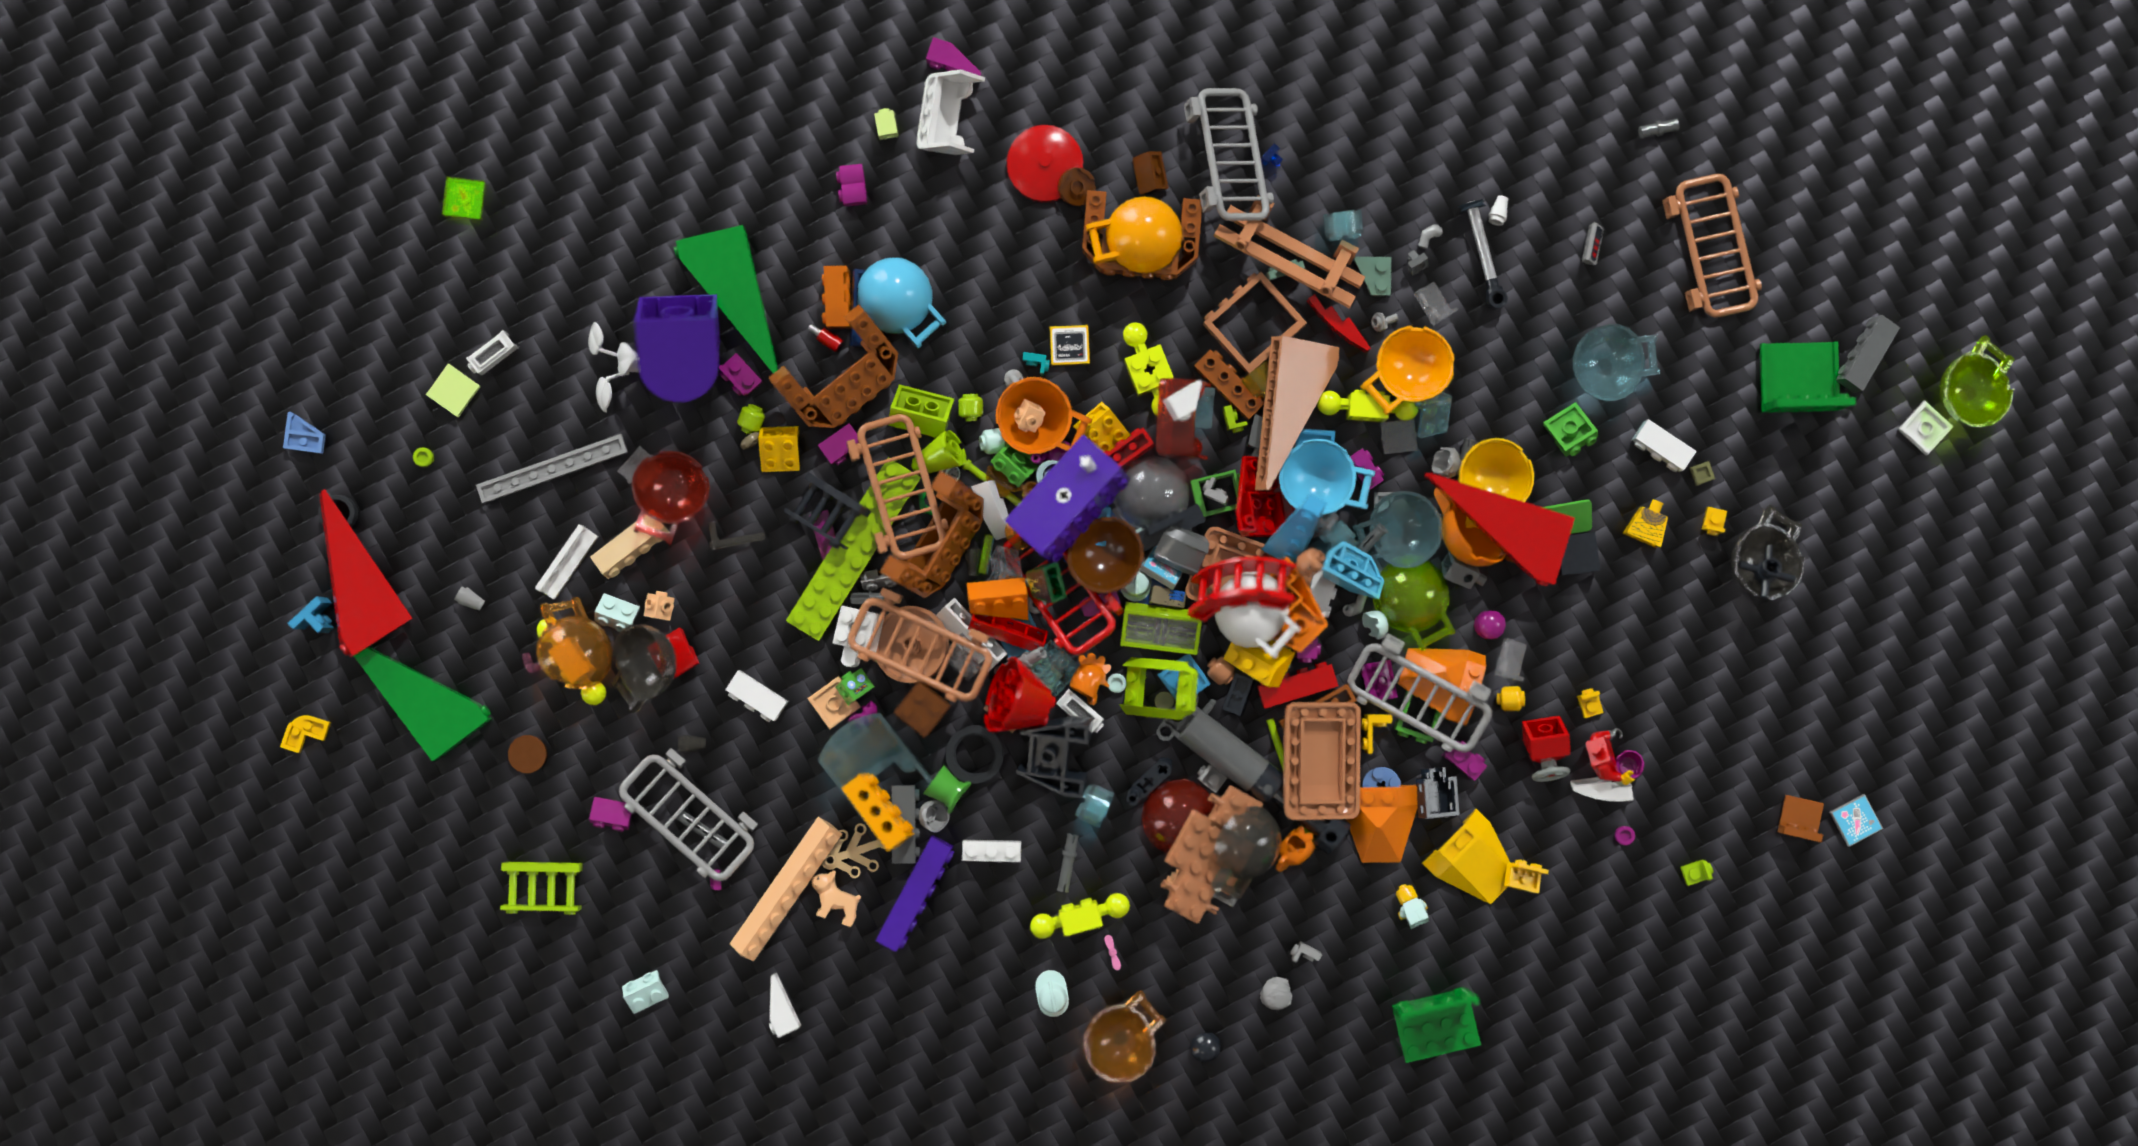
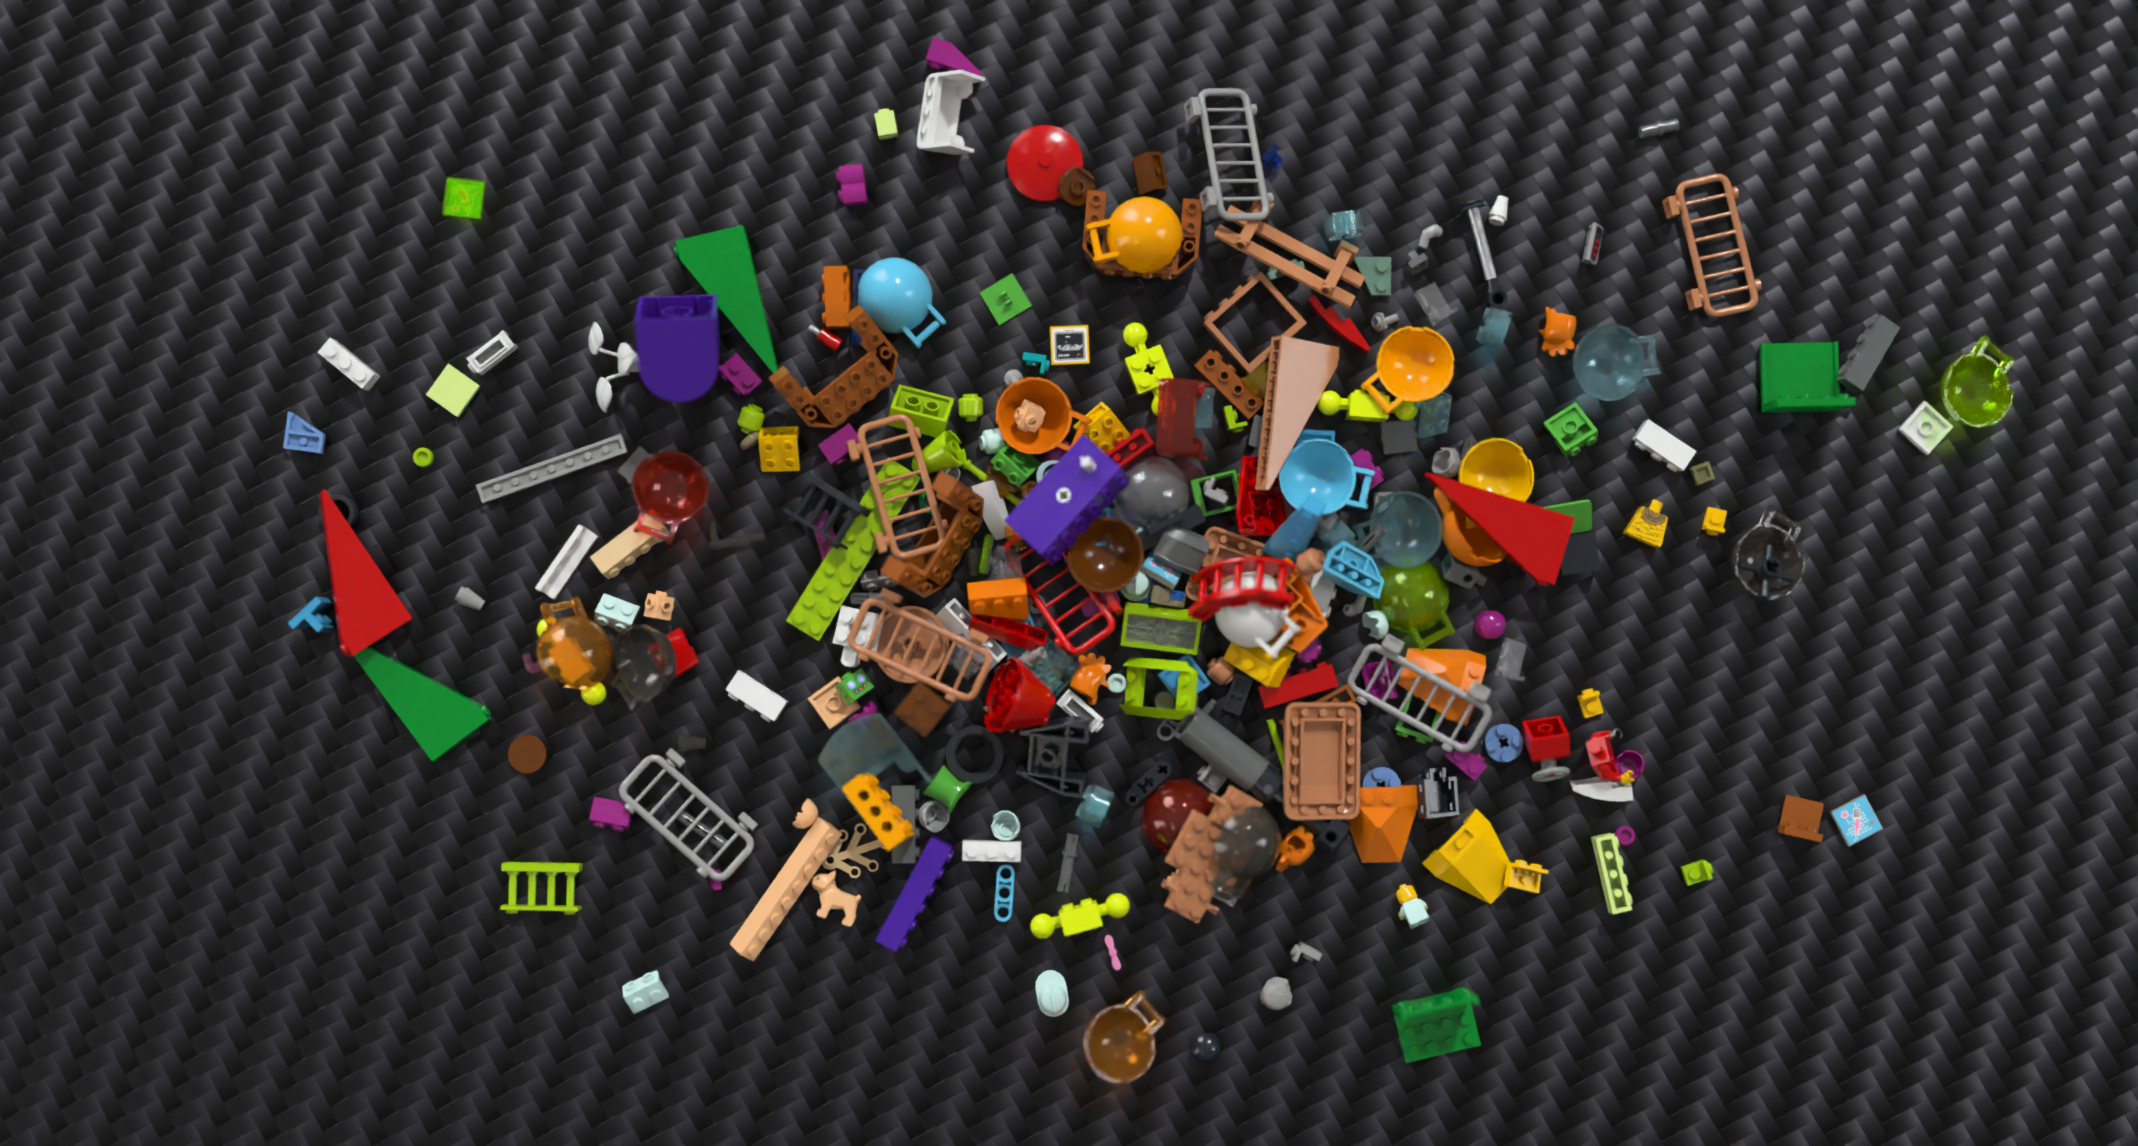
(302, 727): yellow plate -> none
(348, 364): none -> white brick
(782, 1013): white slope -> none
(808, 817): none -> light nougat hair
(1004, 883): none -> medium azure beam
(1005, 299): none -> bright green piece
(1005, 826): none -> light aqua hair
(1037, 459): magenta arm -> none
(1046, 583): dark green torso -> none
(1183, 401): white slope -> none
(1367, 724): yellow bracket -> none
(1495, 327): none -> clear light blue brick
(1511, 698): yellow head -> none
(1514, 741): none -> medium blue plate
(1558, 332): none -> orange piece
(1611, 873): none -> yellowish green brick

